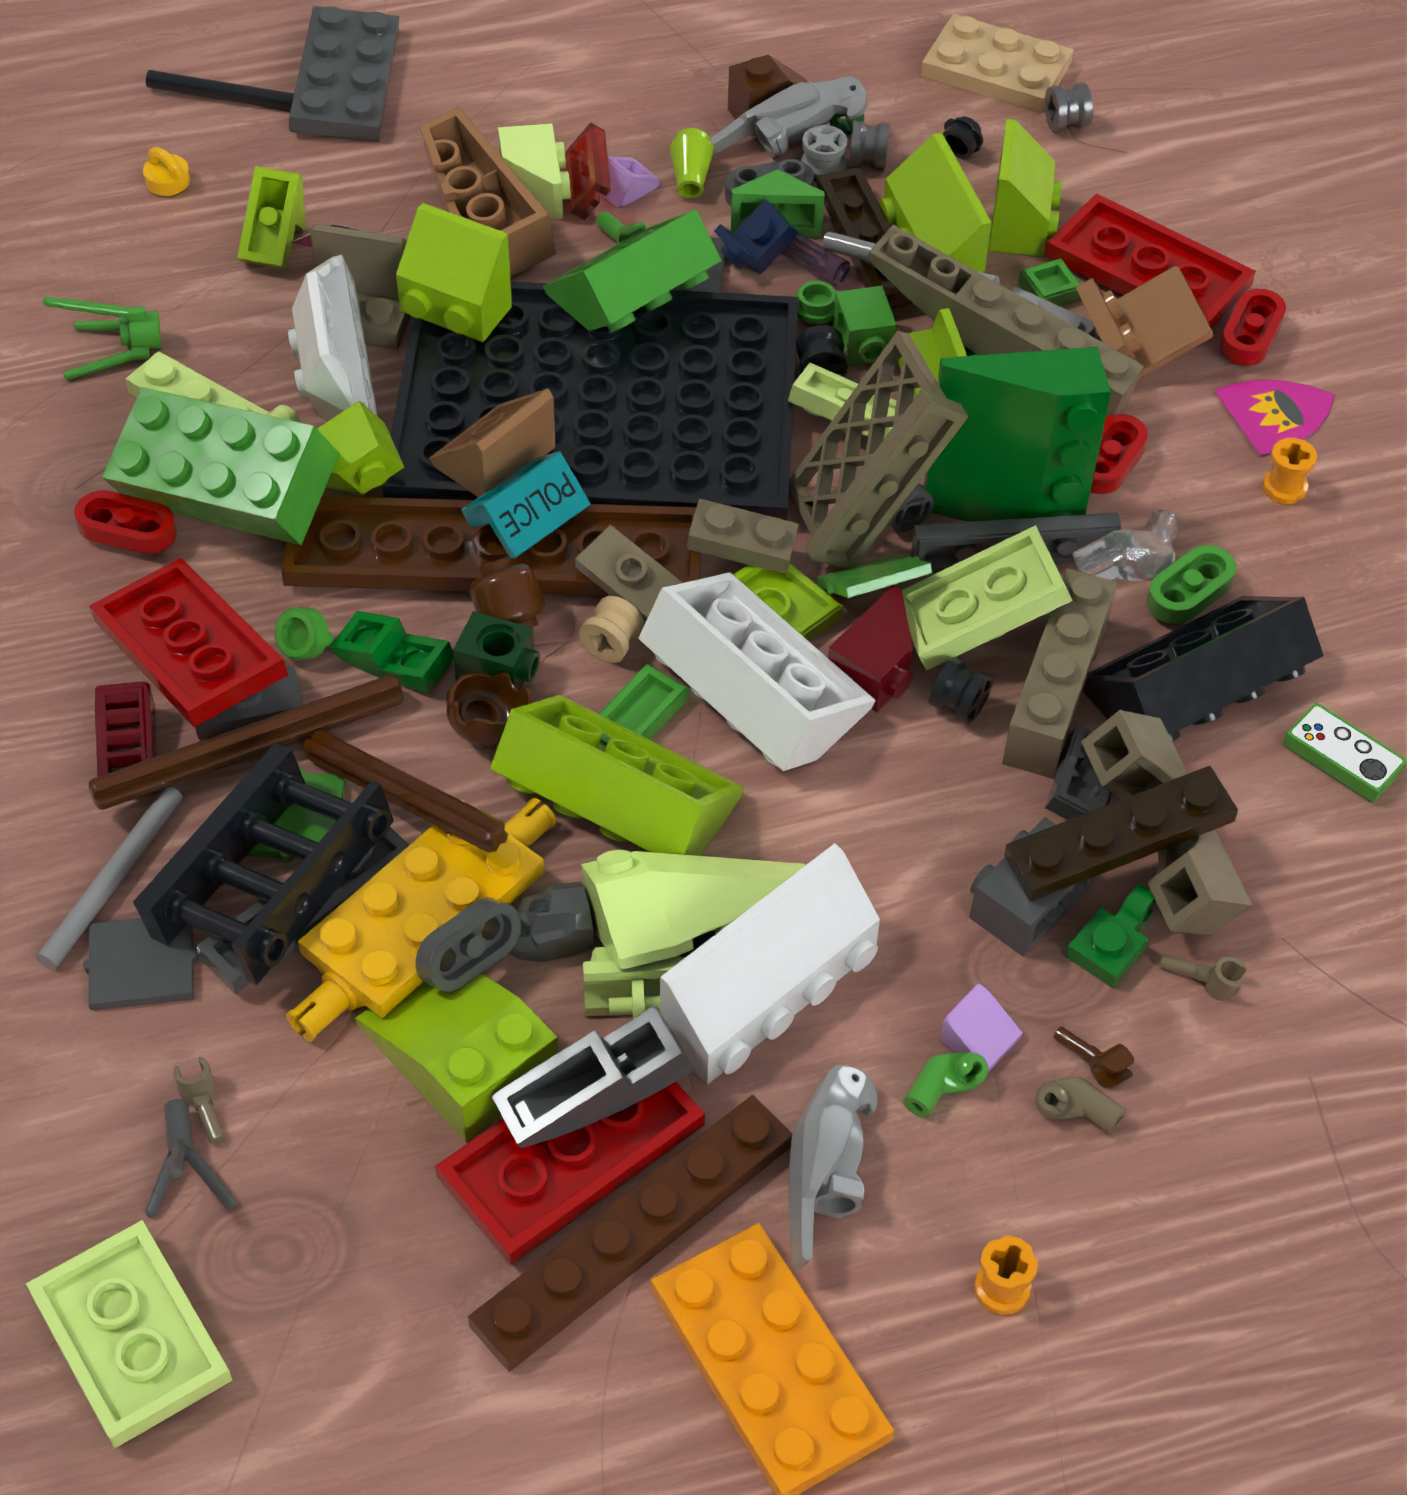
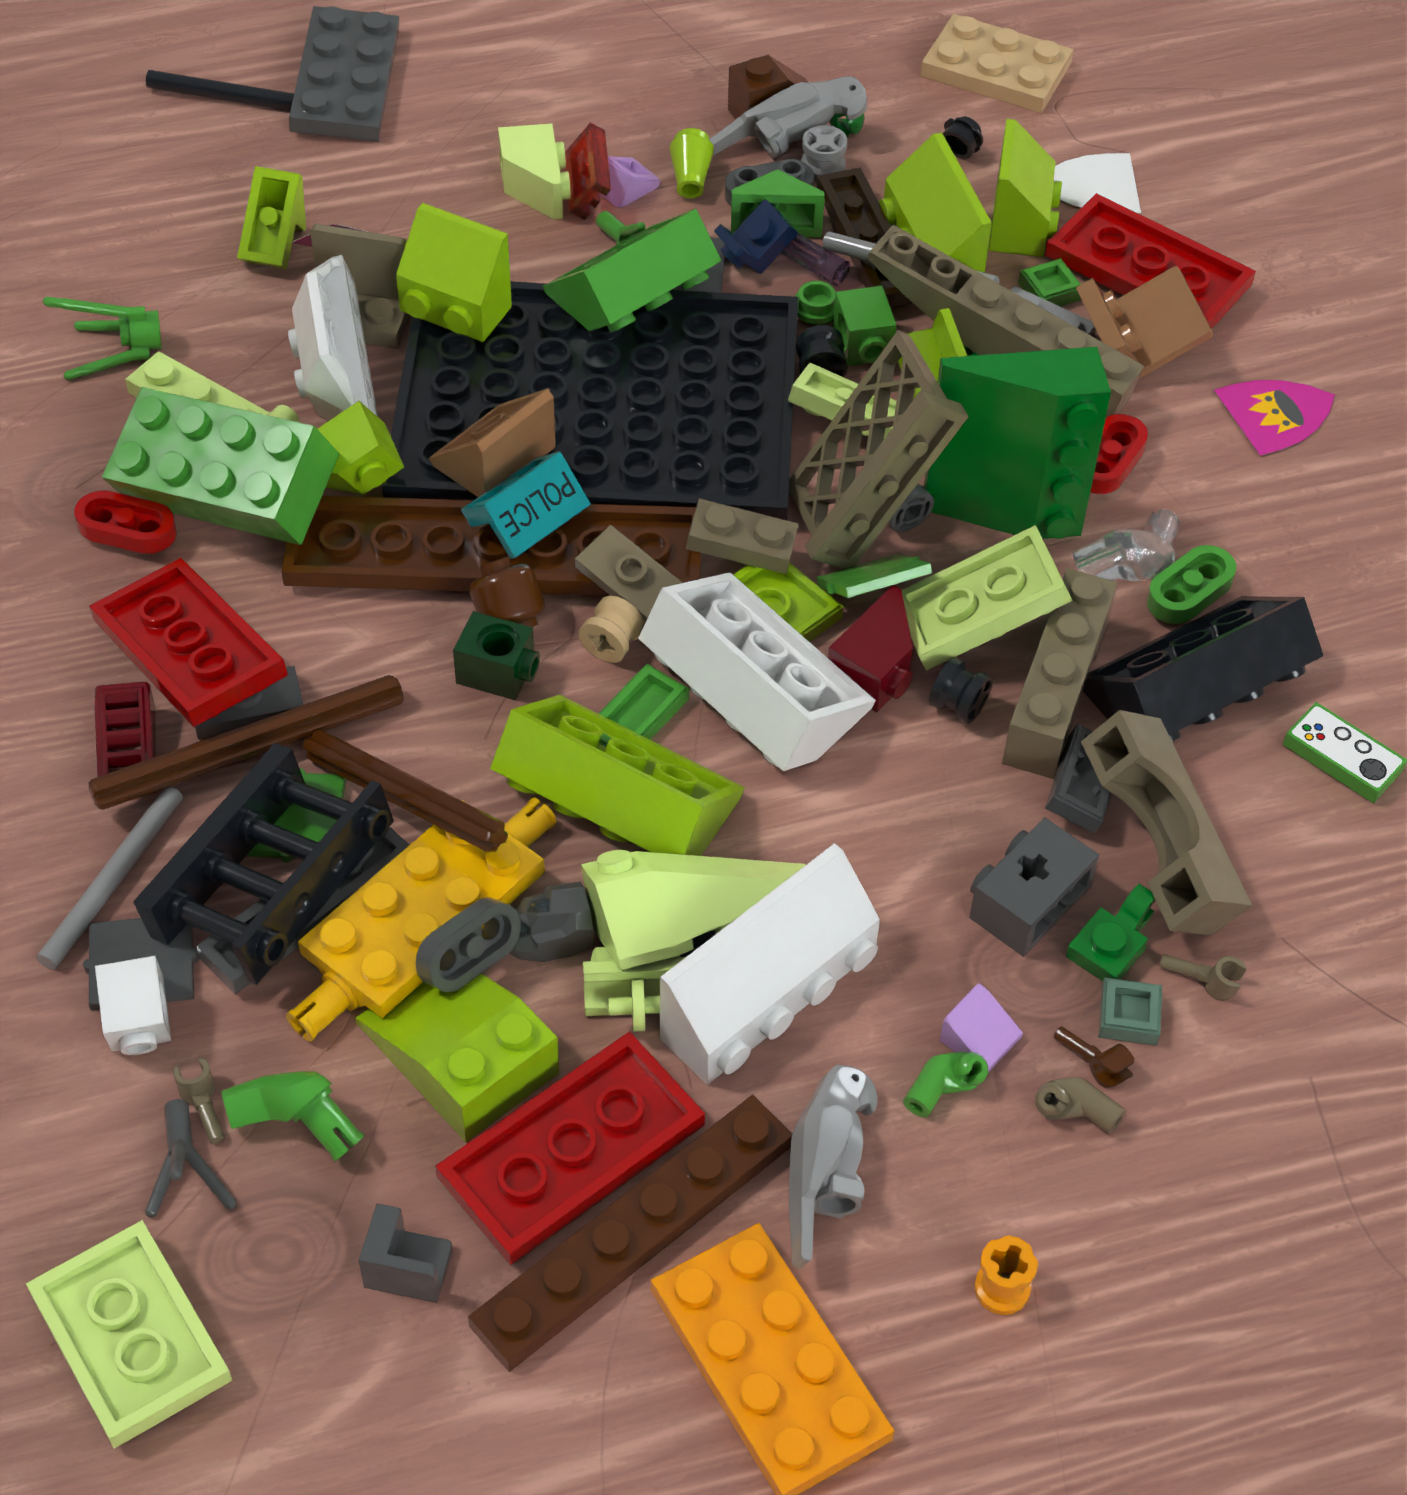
(133, 1005): none -> white brick
(165, 172): yellow tile -> none
(294, 1097): none -> bright green arm
(302, 633): bright green tile -> none
(384, 648): green slope -> none
(402, 1260): none -> dark grey panel
(481, 706): reddish brown hair -> none
(485, 189): medium nougat wedge -> none
(593, 1079): dark grey slope -> none
(869, 144): flat silver wheel -> none
(954, 542): dark grey tile -> none
(1068, 106): flat silver wheel -> none
(1103, 174): none -> white sticker
(1120, 833): dark brown plate -> none
(1130, 1011): none -> sand green tile
(1253, 326): red plate -> none
(1291, 462): light orange bush -> none

